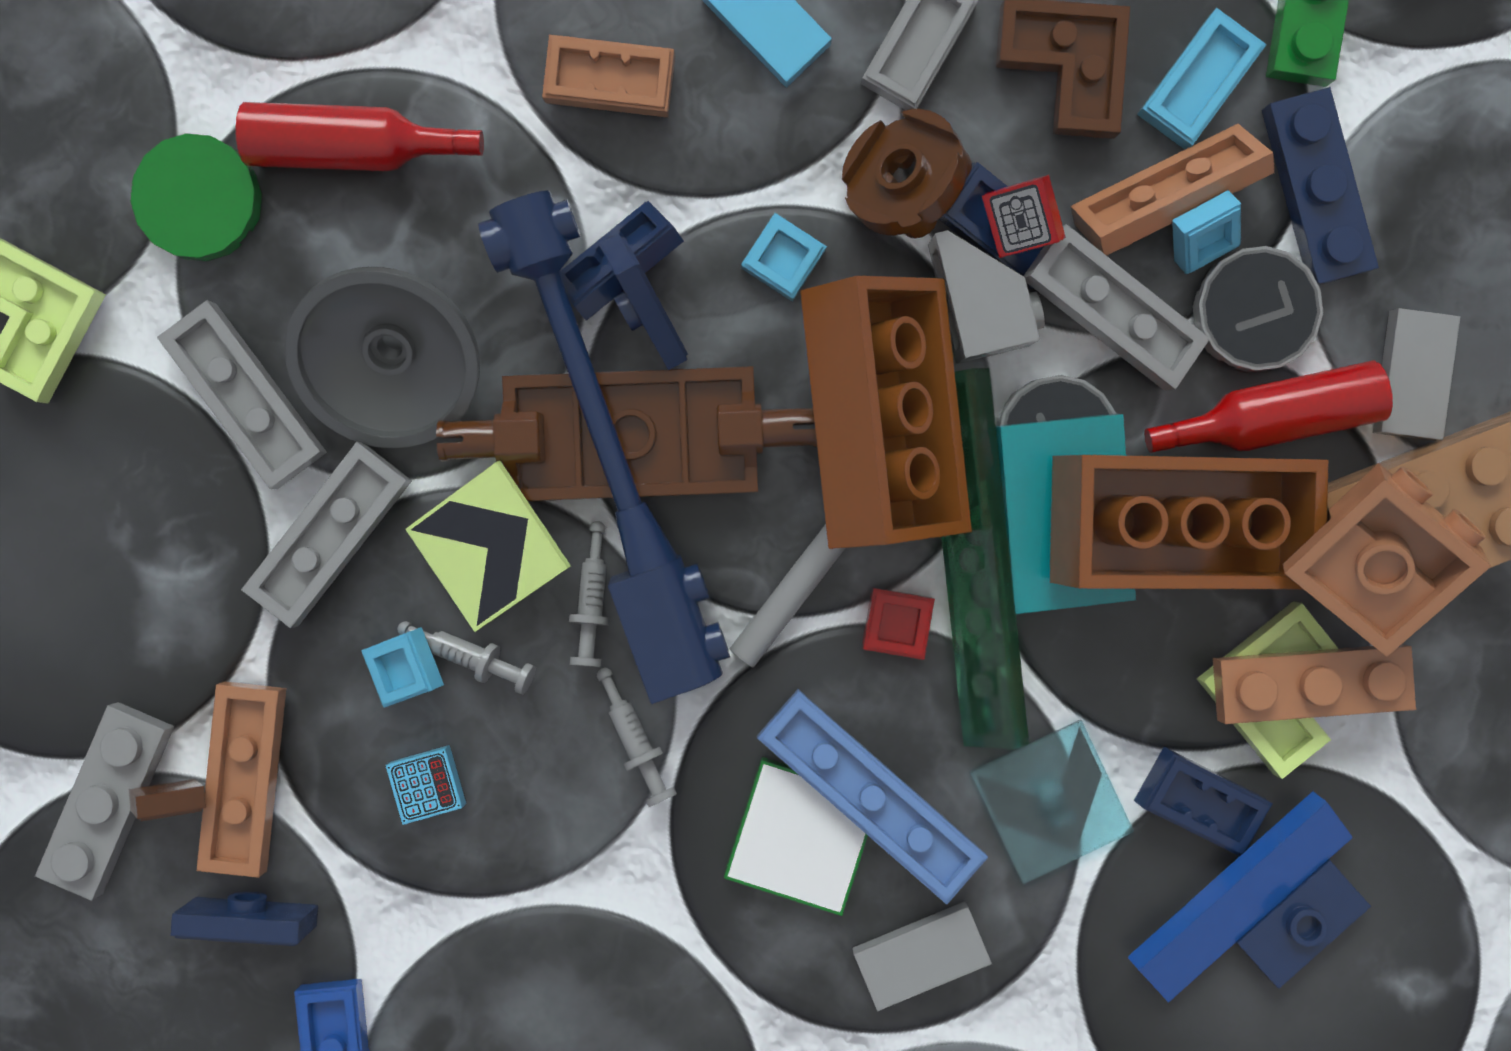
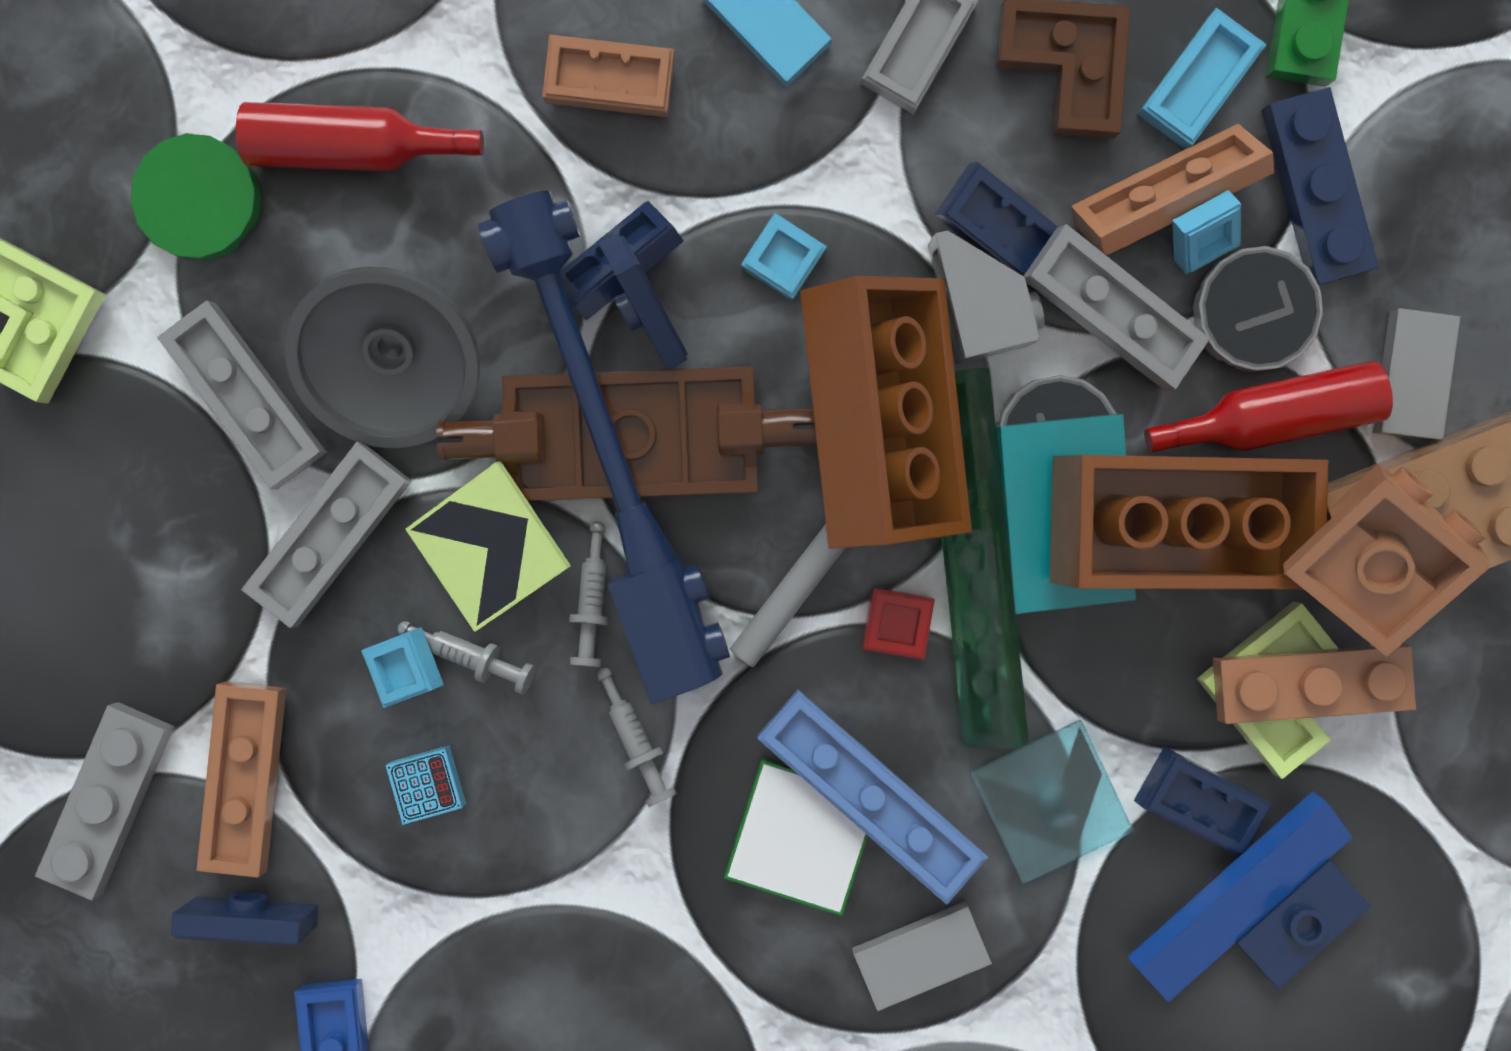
(167, 800): reddish brown tile -> none
(926, 194): reddish brown plate -> none
(1024, 216): tile -> none

